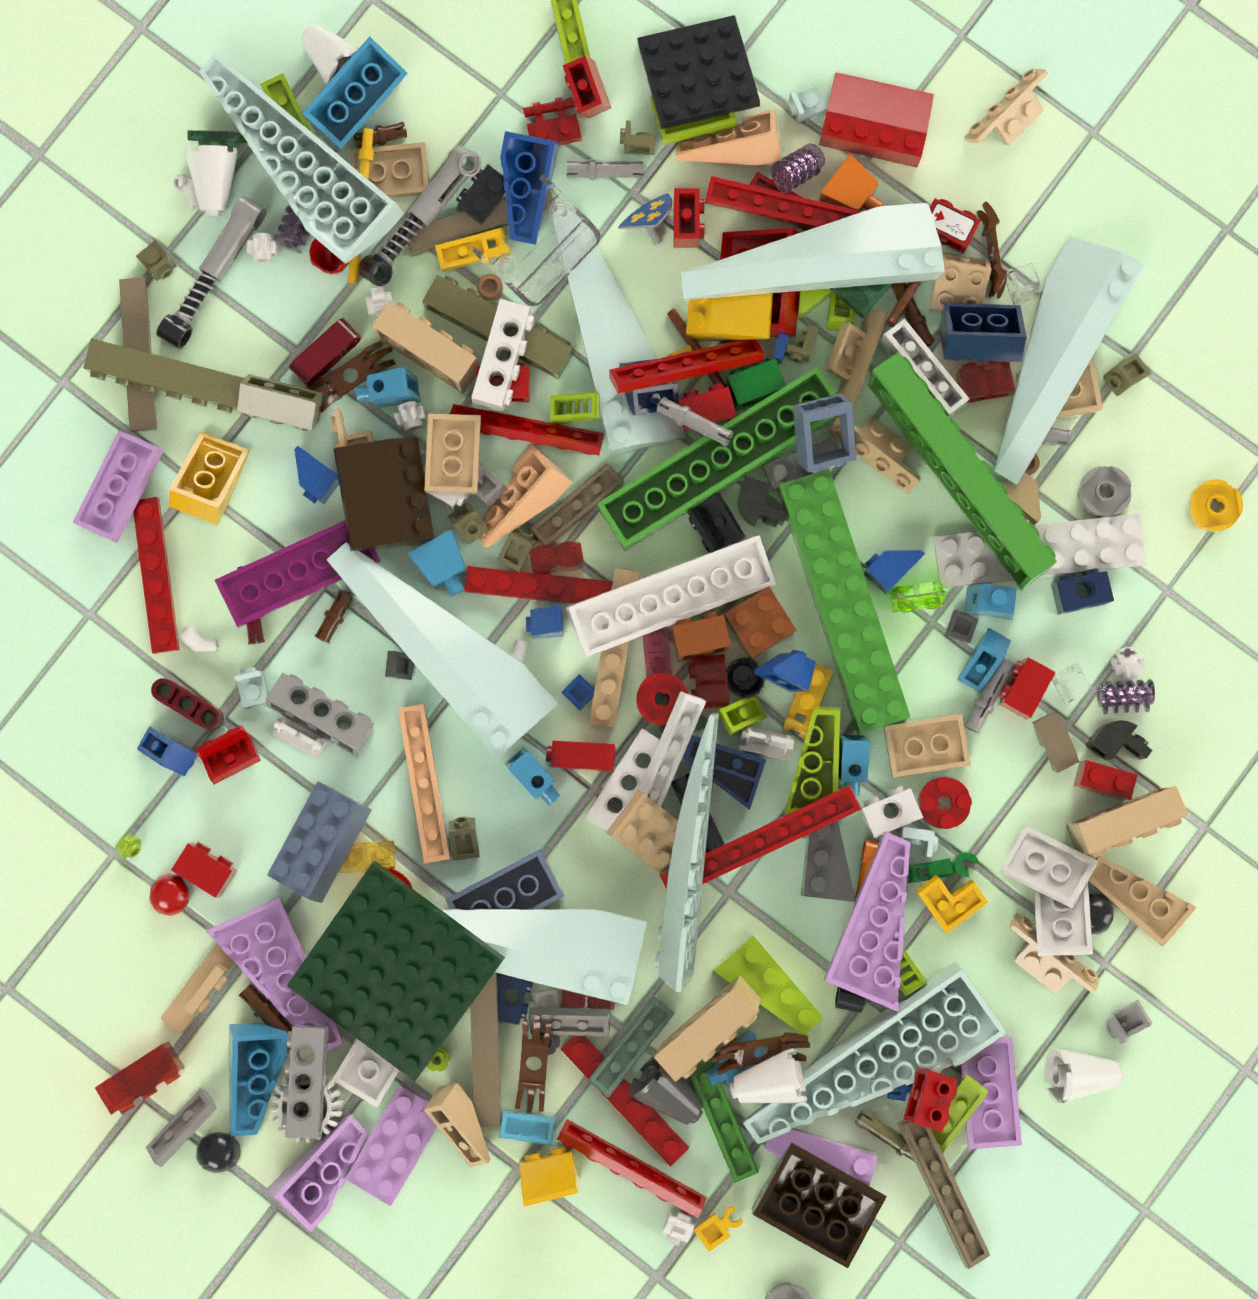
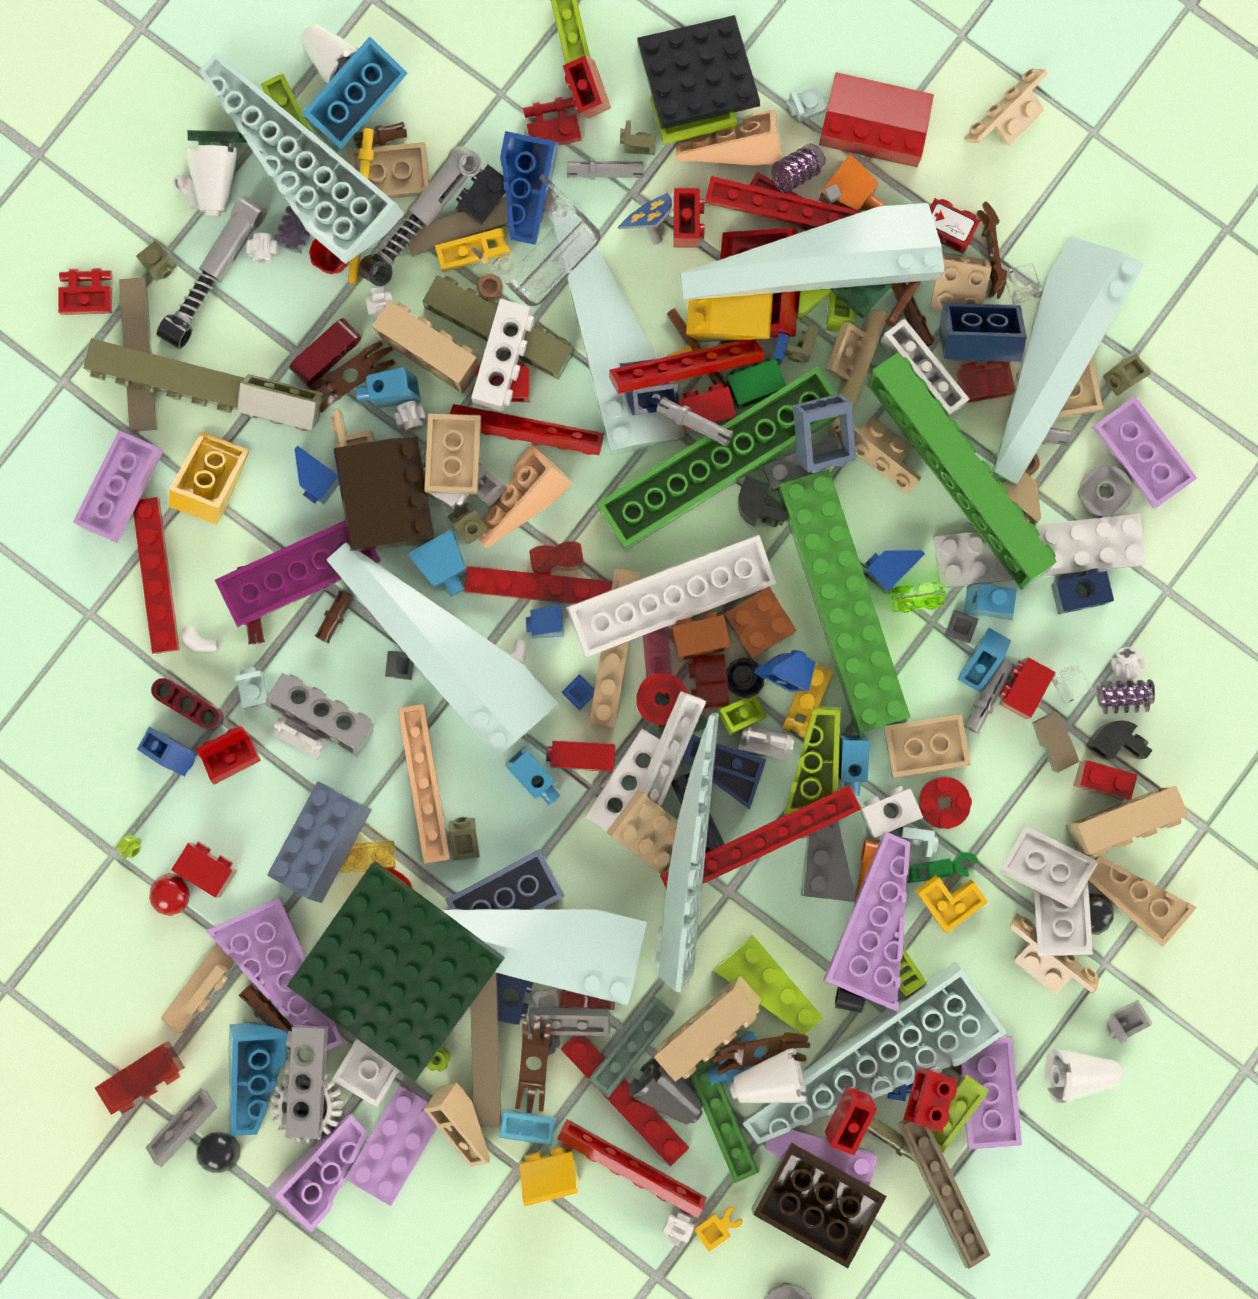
(86, 299): none -> red plate
(517, 548): olive bracket -> none
(557, 407): lime slope -> none
(576, 505): dark tan tile -> none
(715, 523): black bracket -> none
(832, 193): none -> light grey piece
(850, 1120): none -> red brick
(1144, 452): none -> lavender plate
(1204, 516): yellow plate -> none

